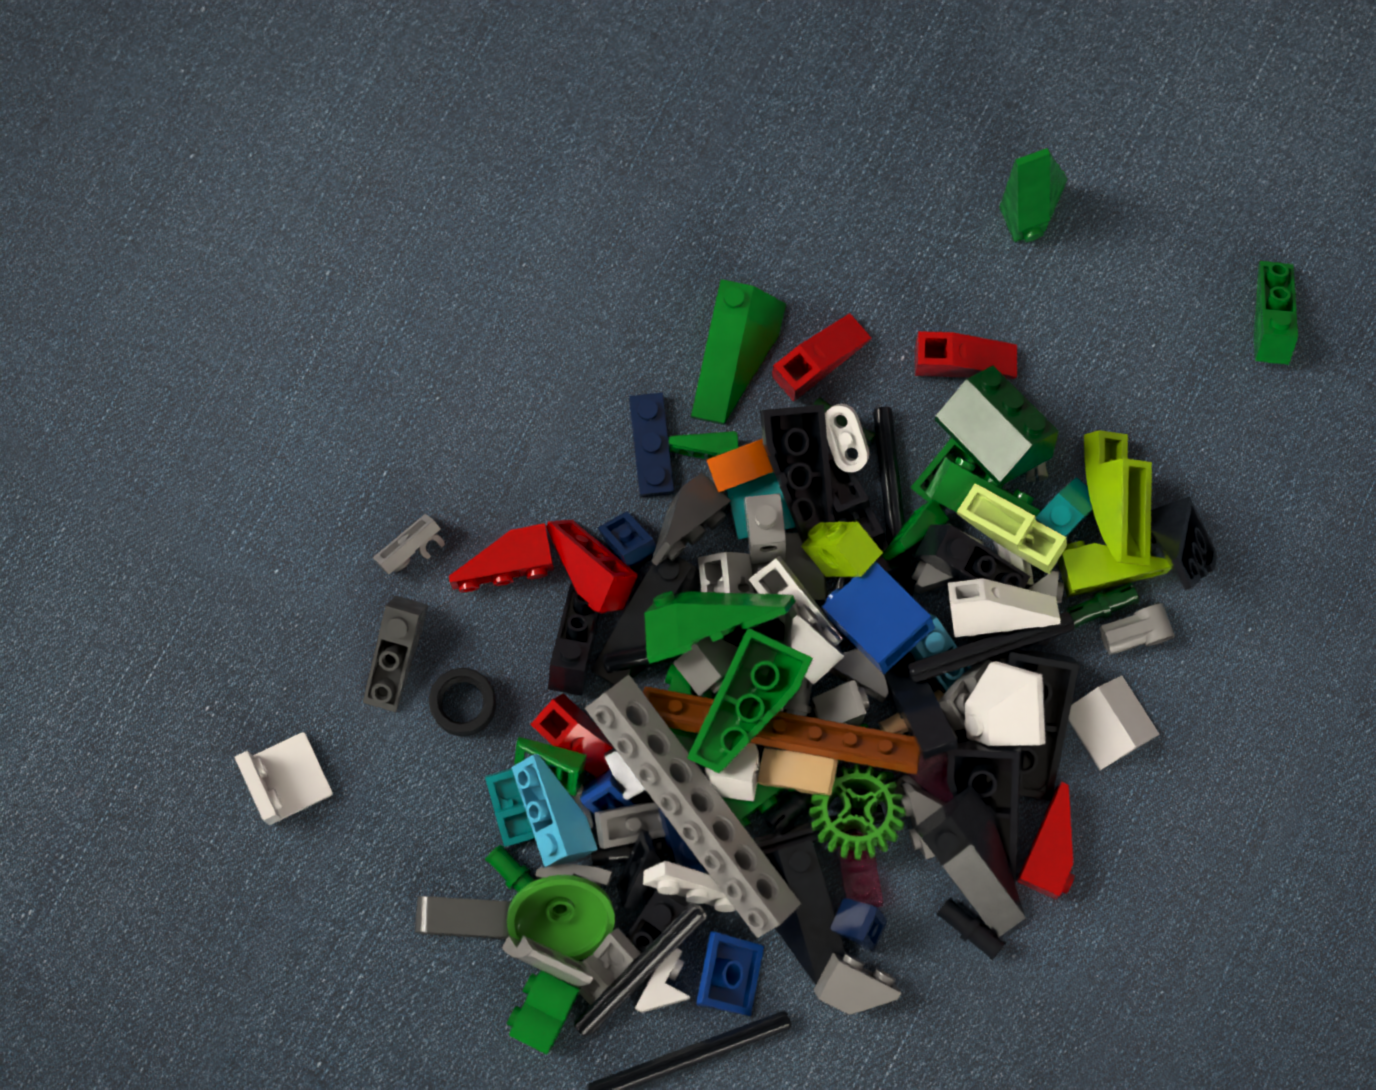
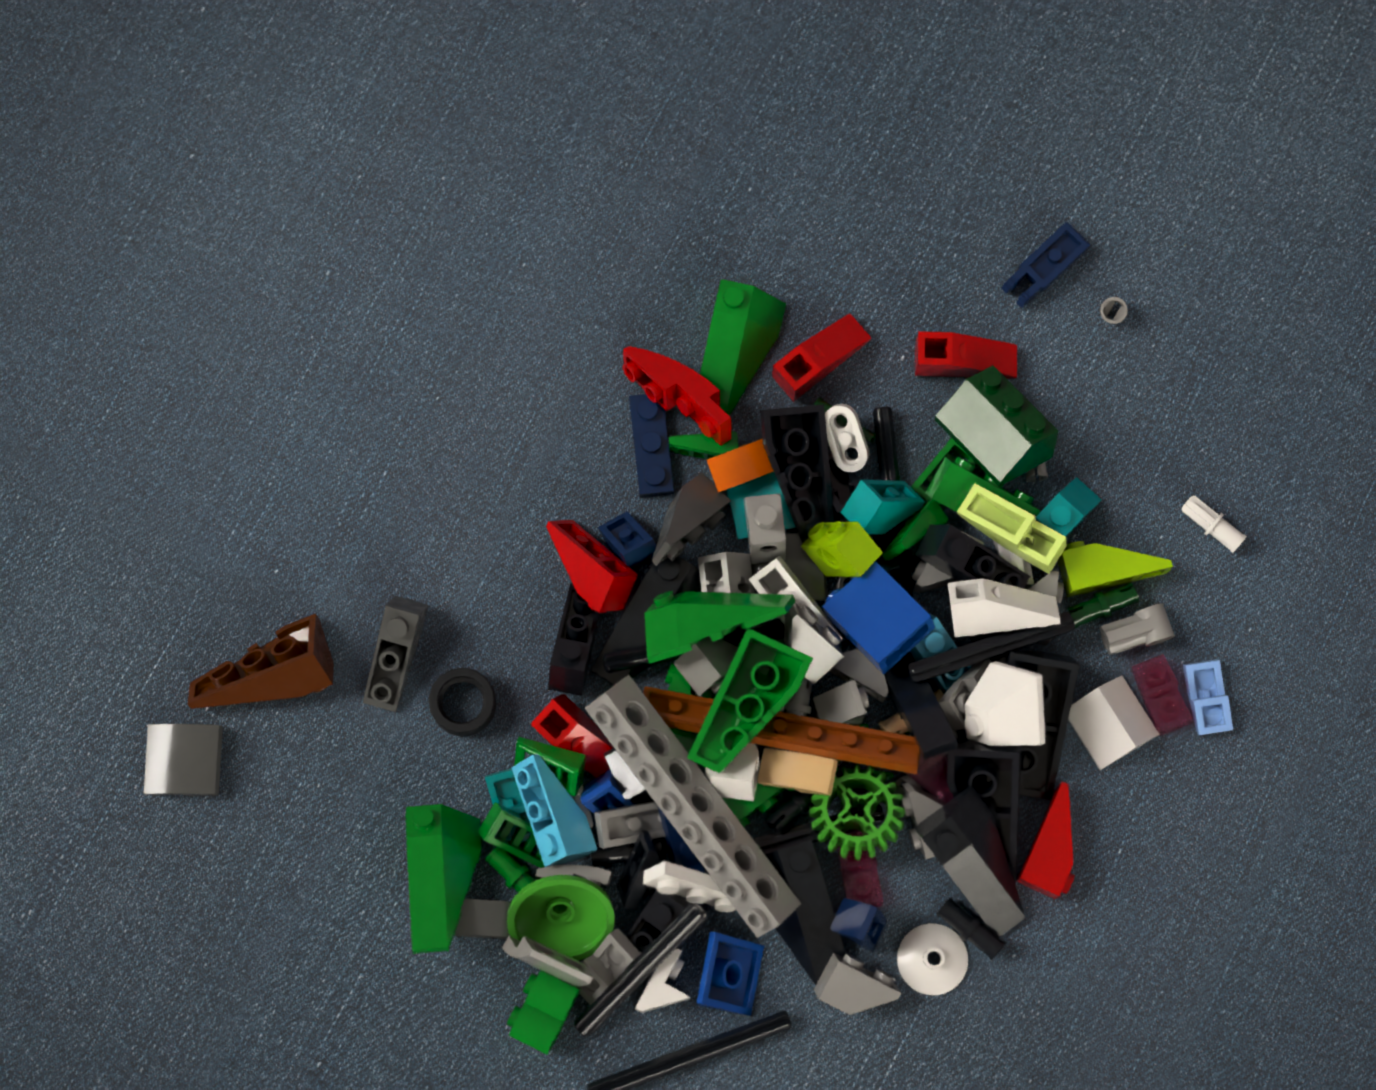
(183, 759): none -> dark grey slope
(282, 669): none -> reddish brown wedge
(284, 778): white bracket -> none
(398, 552): light grey plate -> none
(440, 862): none -> green wedge
(494, 821): none -> green slope
(513, 555): red slope -> none
(676, 384): none -> red slope
(881, 504): none -> teal slope
(919, 972): none -> white dish
(1032, 195): green wedge -> none
(1048, 262): none -> dark blue hinge
(1107, 306): none -> light grey hinge
(1119, 496): lime slope -> none
(1161, 694): none -> clear pink slope
(1183, 541): black wedge -> none
(1207, 697): none -> light blue slope
(1213, 523): none -> white axle
(1275, 313): green slope -> none

